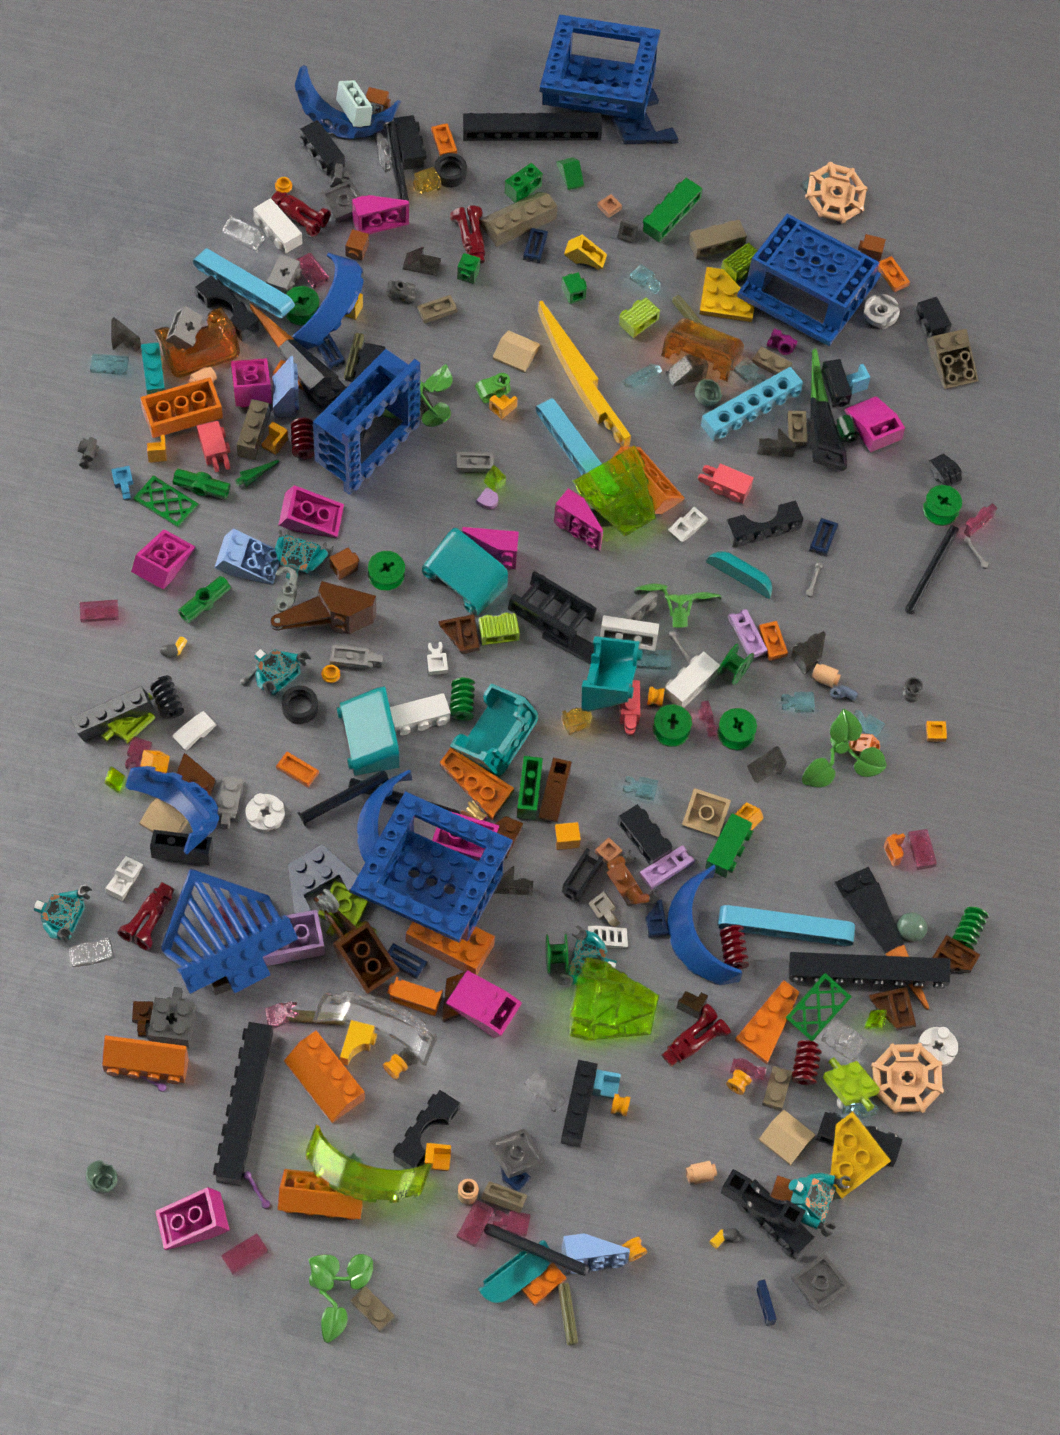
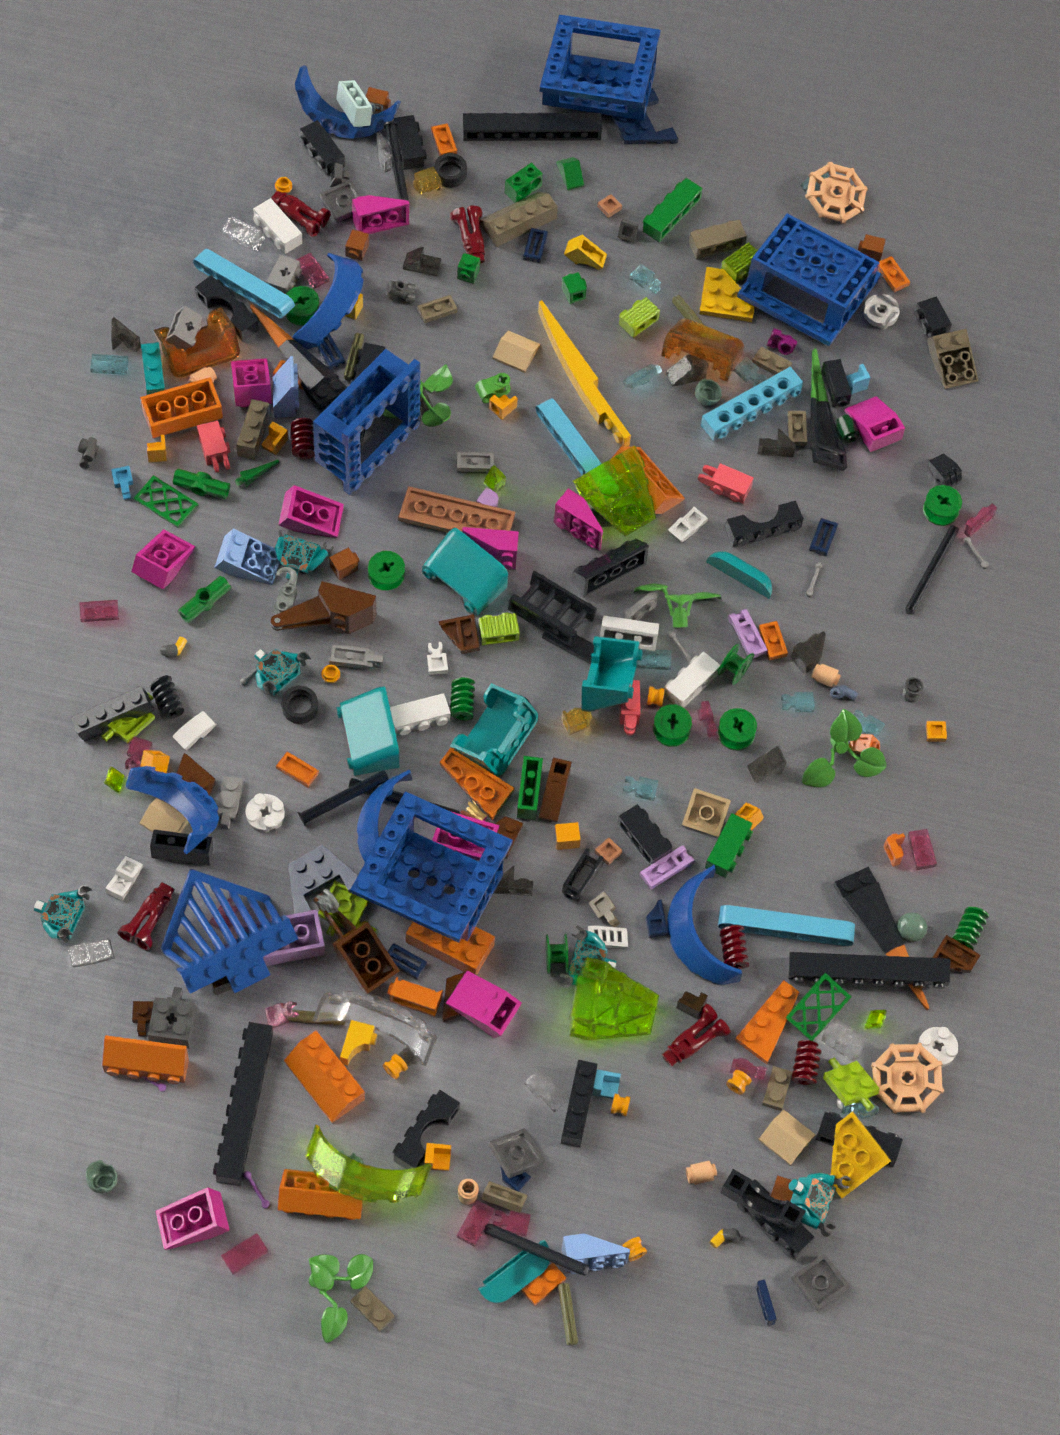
(446, 512): none -> nougat plate
(610, 567): none -> black slope
(626, 883): dark orange torso -> none
(898, 1007): reddish brown wing -> none

